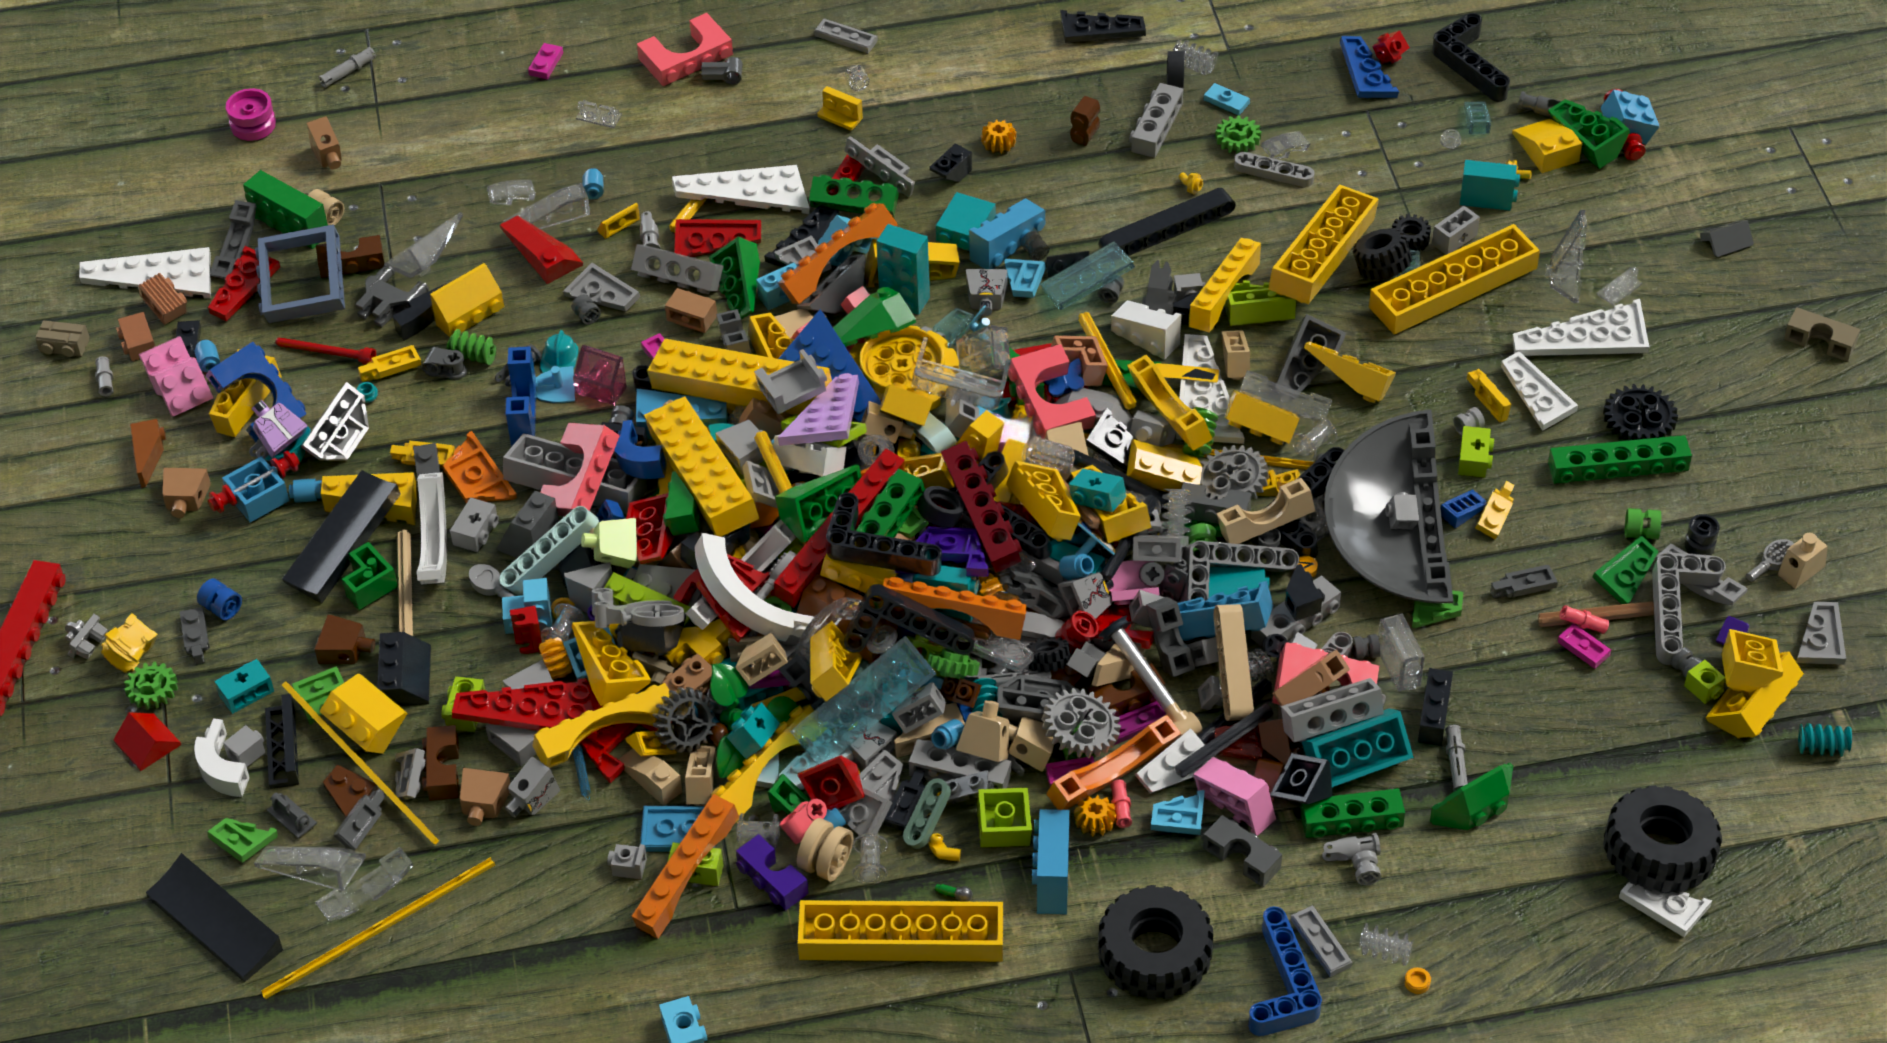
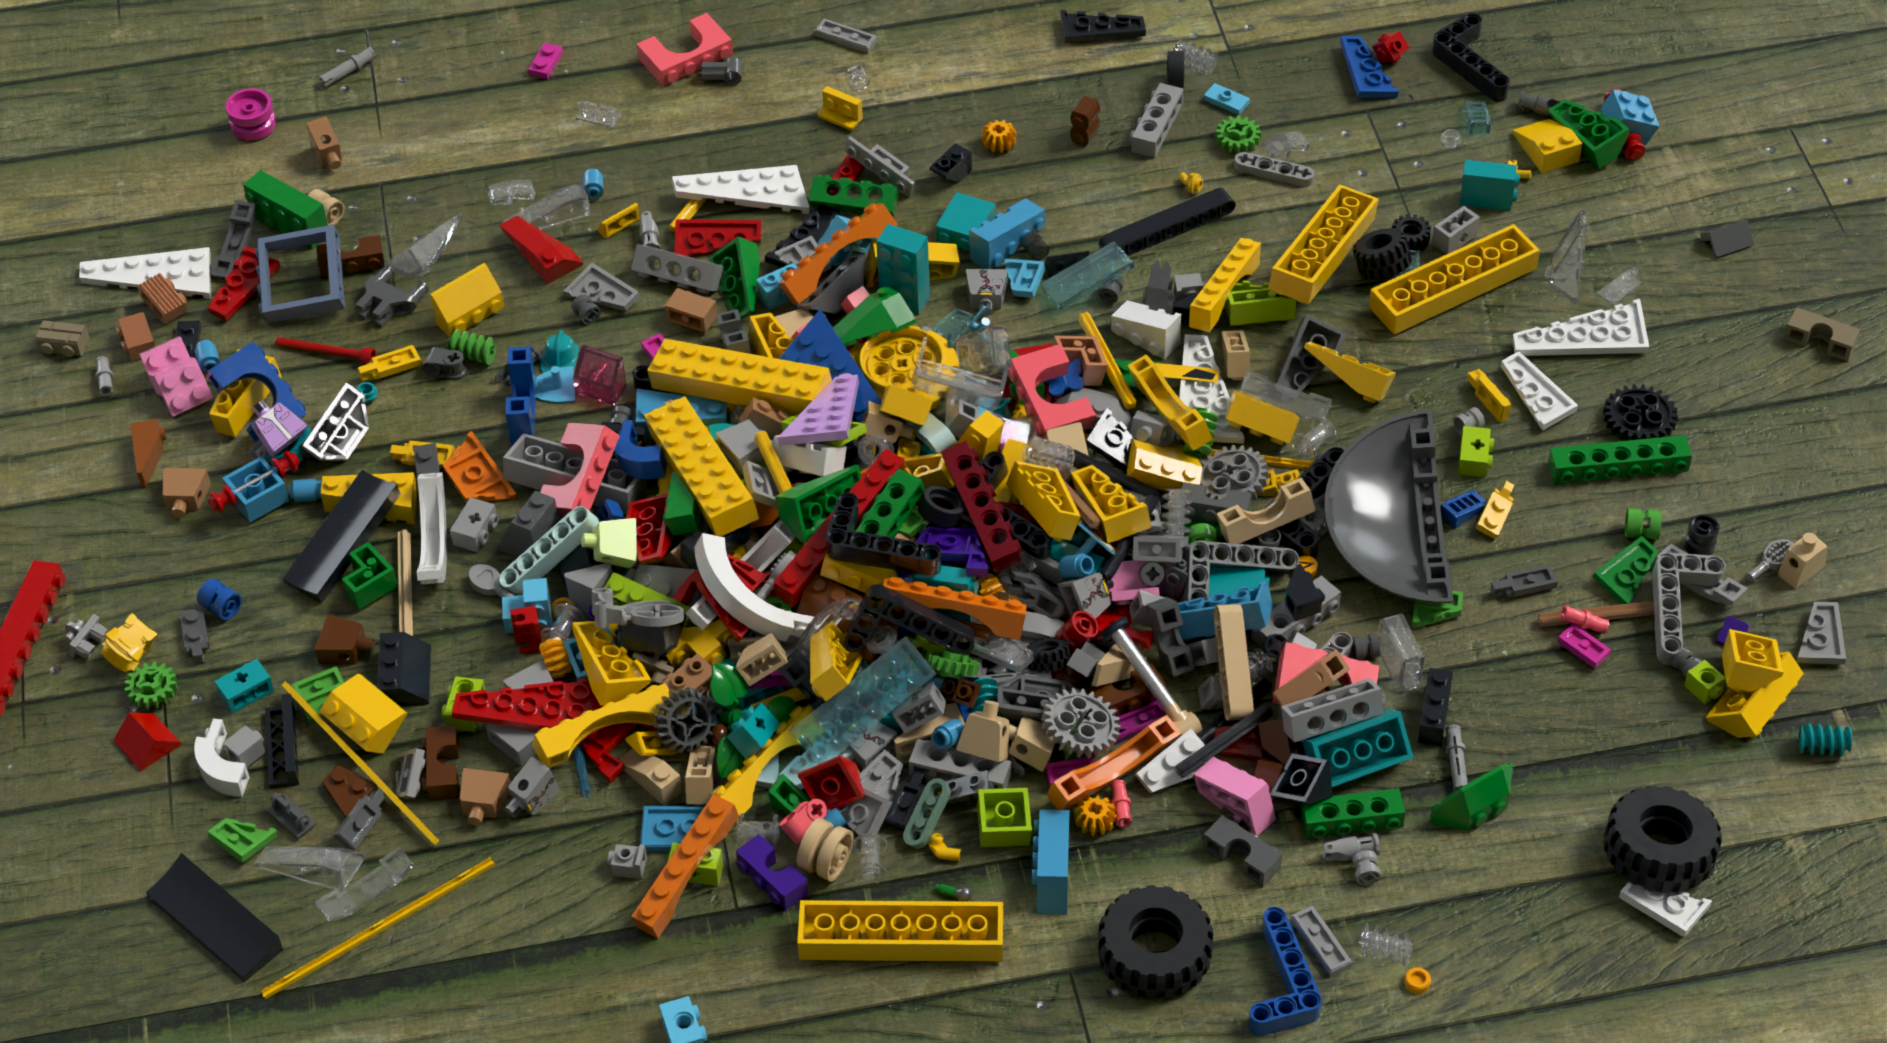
(416, 317): black slope -> none
(792, 383): light grey panel -> none
(1097, 490): teal brick -> none
(1179, 814): medium azure wing -> none
(1402, 511): light grey brick -> none

